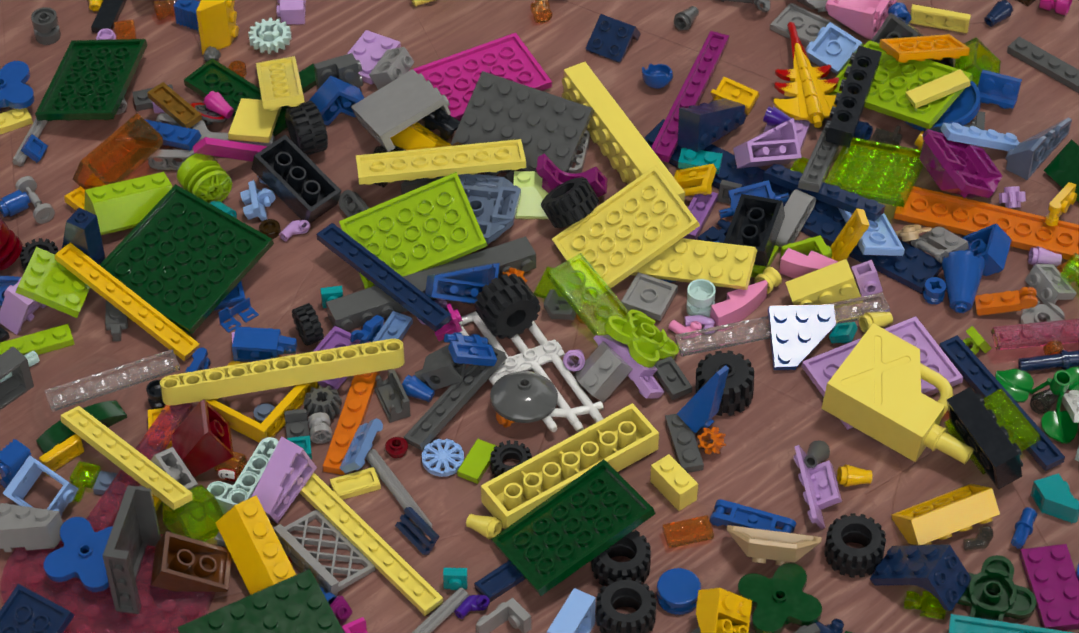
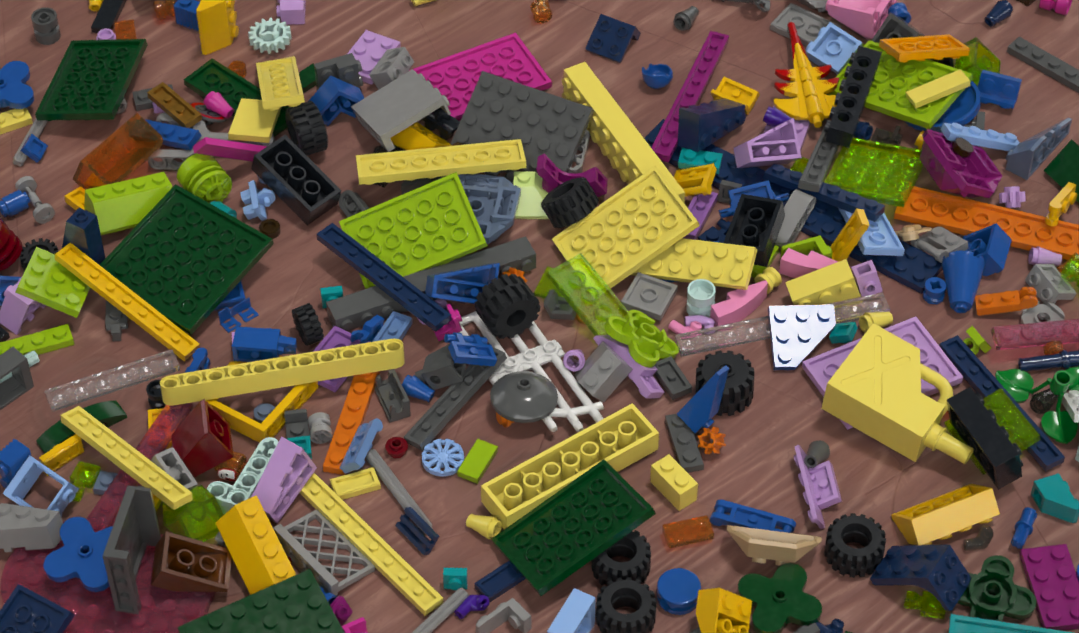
(210, 53): dark grey hinge -> none
(294, 228): lavender arm -> none
(324, 401): dark grey gear -> none
(508, 451): black tyre -> none
(851, 476): yellow cone -> none
(940, 18): light yellow tile -> none
(962, 147): none -> dark brown tile

